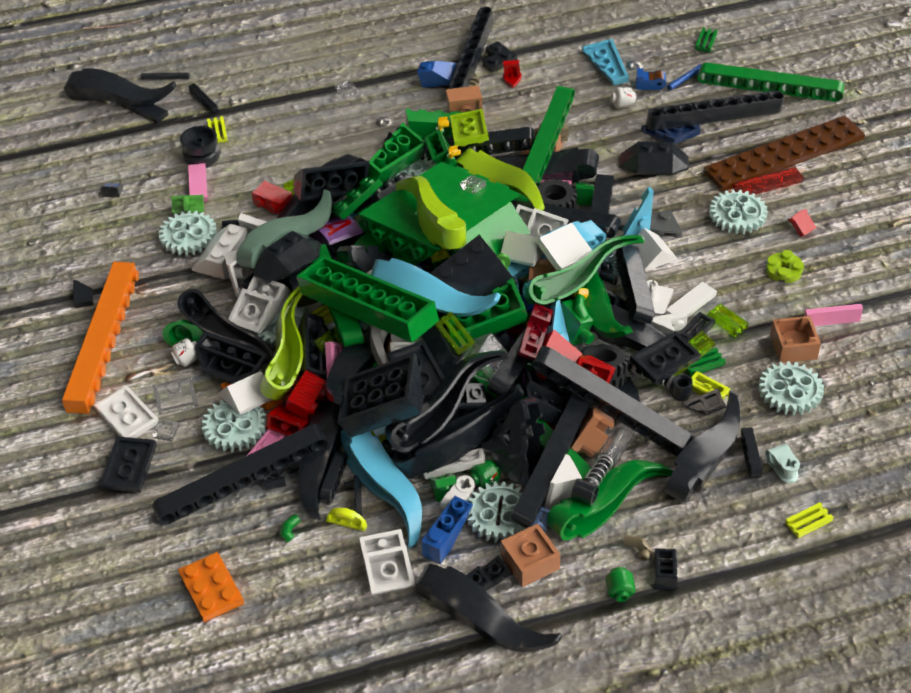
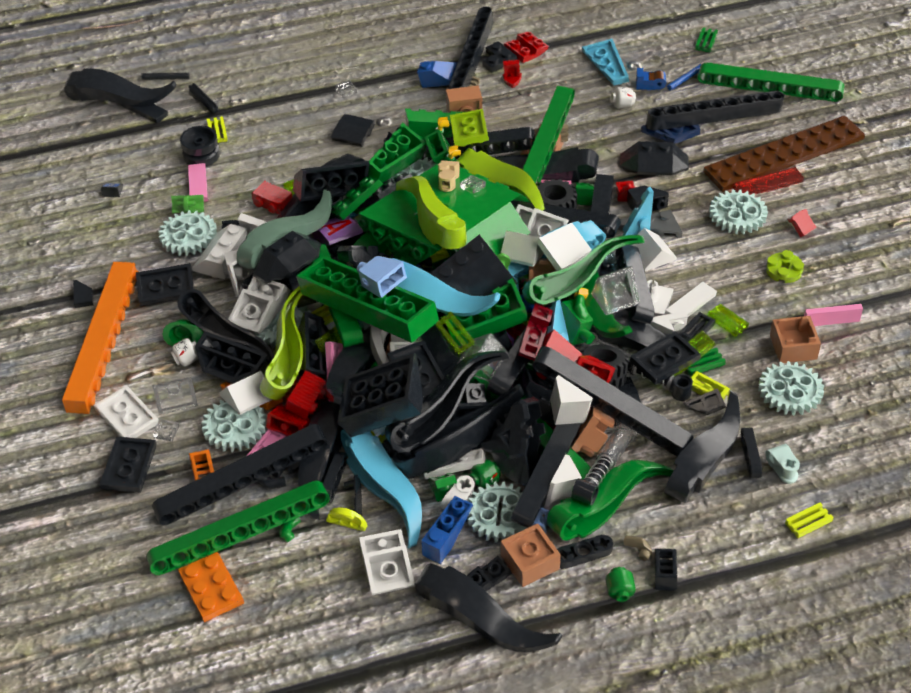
(164, 284): none -> black plate
(200, 456): none -> orange slope
(237, 528): none -> green beam
(353, 130): none -> black slope
(381, 274): none -> light blue torso
(447, 174): none -> tan leg
(526, 46): none -> red slope
(569, 403): none -> white slope
(589, 544): none -> black beam
(616, 290): none -> clear slope
(622, 190): none -> red tile
(660, 198): none -> black slope

